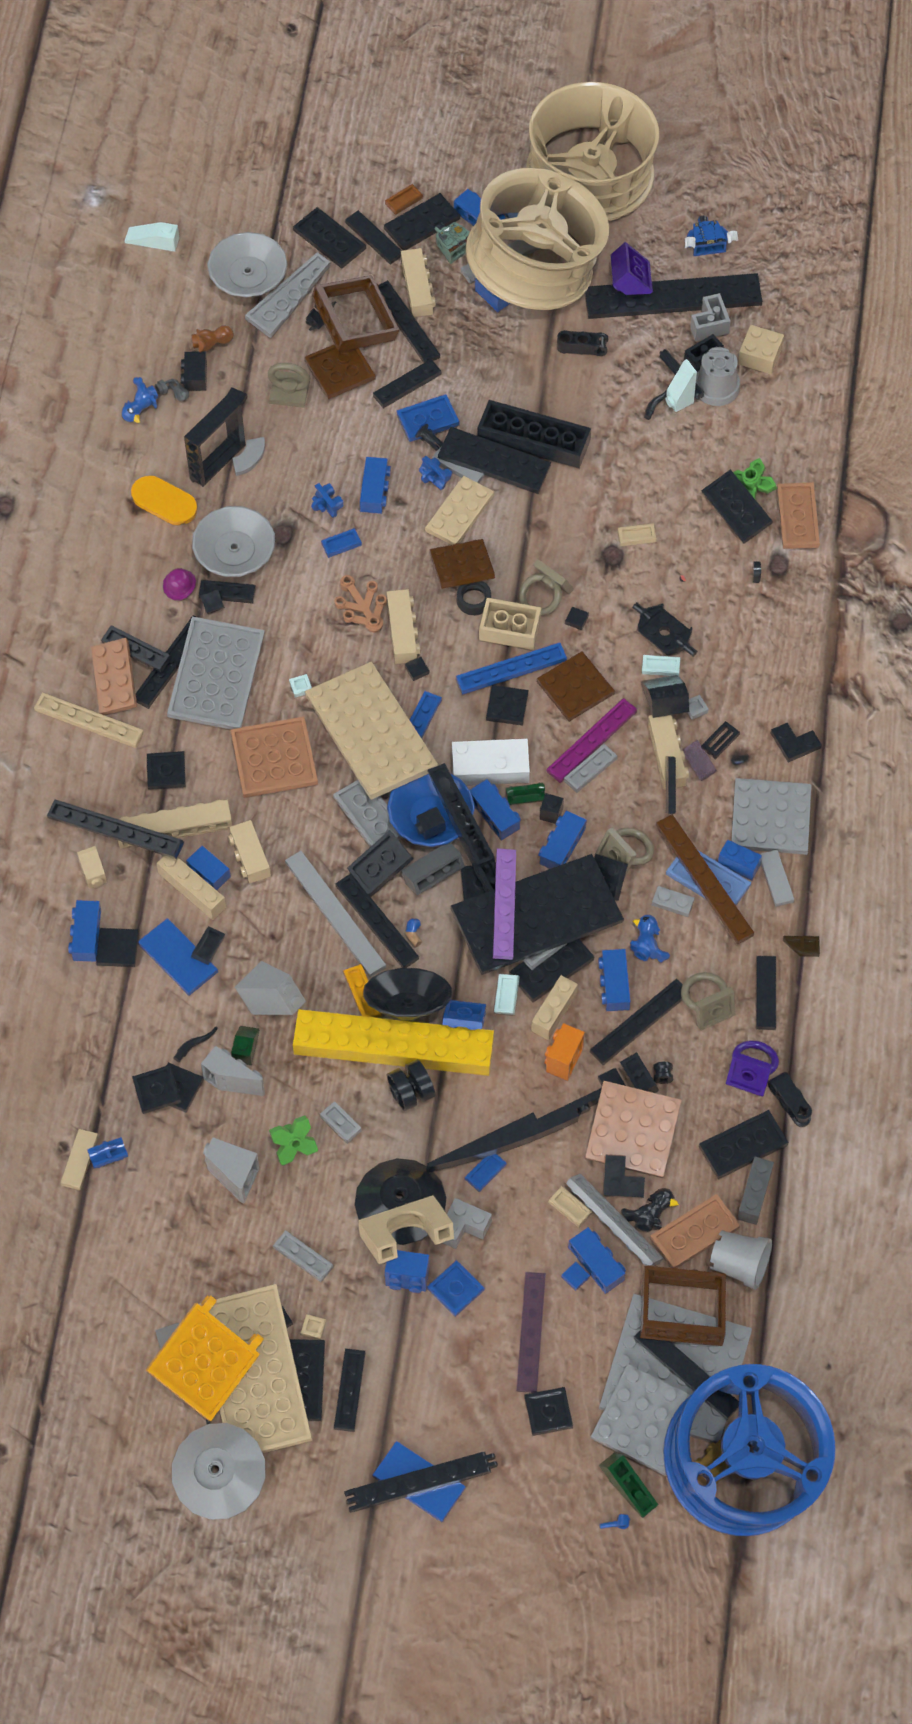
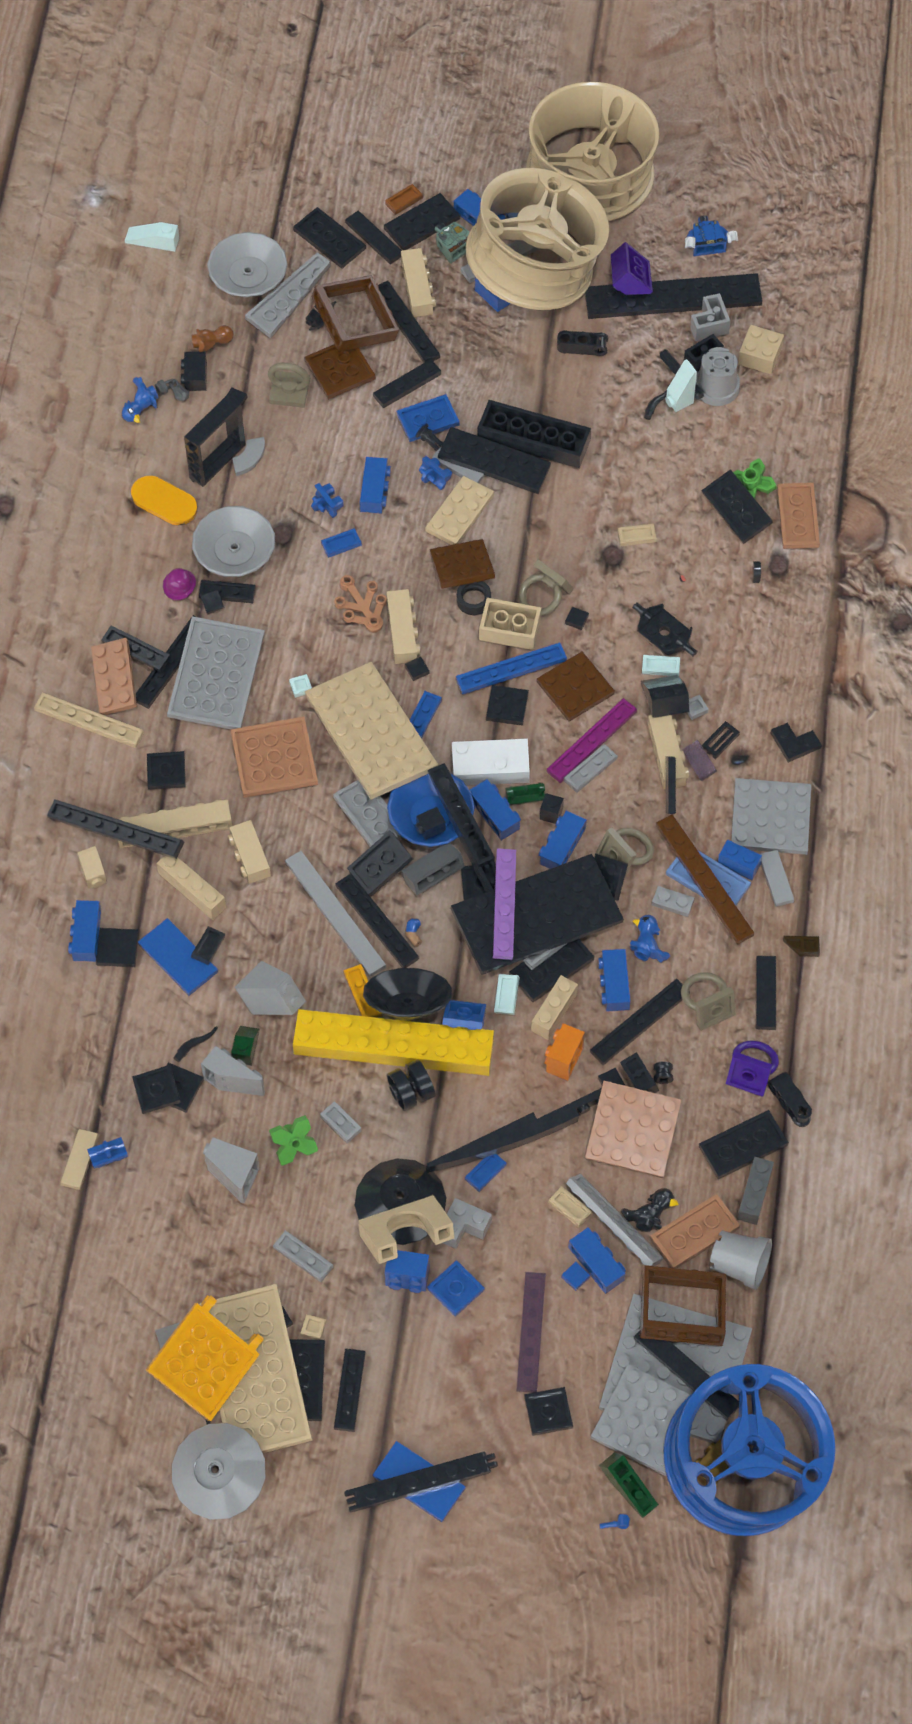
(209, 867): blue brick -> none
(617, 1183): black plate -> none

